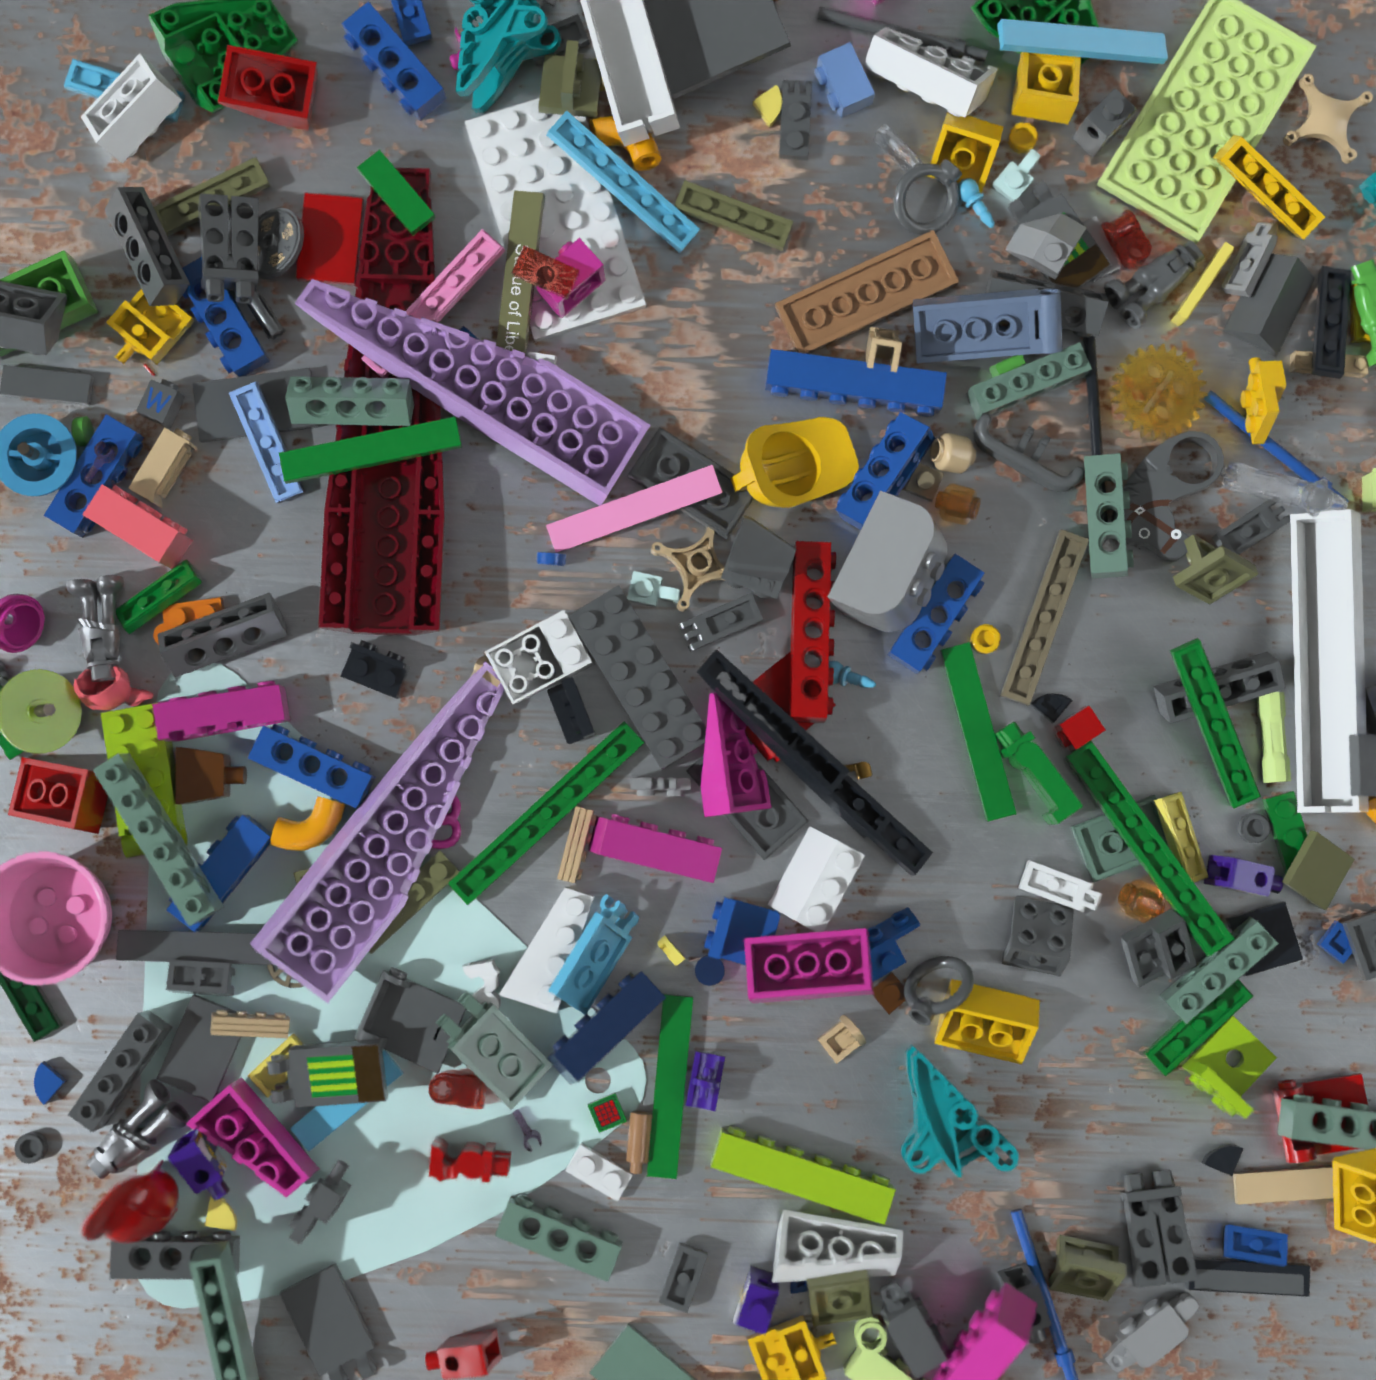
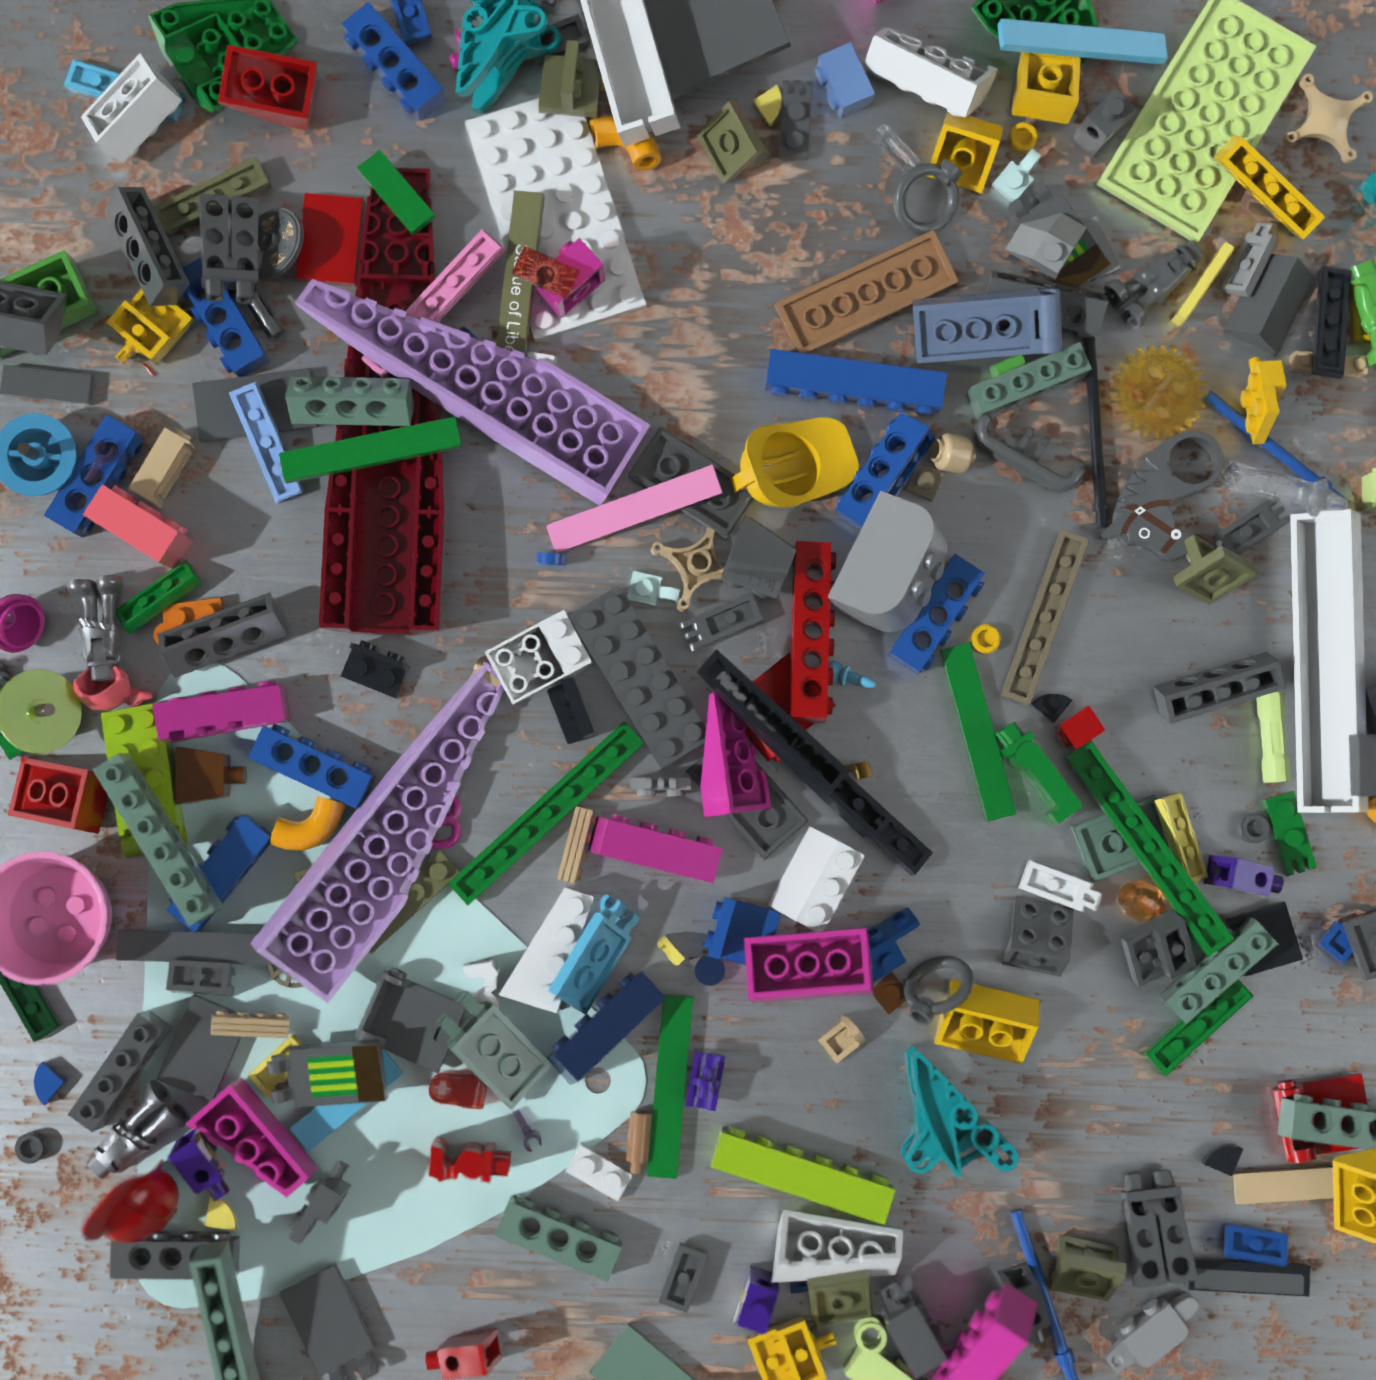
(82, 430): bright green tile -> none
(161, 402): dark grey brick -> none
(607, 1112): tile -> none
(622, 181): medium azure plate -> none
(732, 142): none -> olive bracket
(733, 215): olive plate -> none
(885, 345): tan window -> none
(957, 48): dark grey bar -> none
(958, 504): clear orange head -> none
(970, 194): medium azure bar -> none
(1098, 470): sand green brick -> none
(1126, 234): clear red piece -> none
(1215, 723): green tile -> none
(1225, 1082): lime bracket -> none
(1318, 870): olive tile -> none

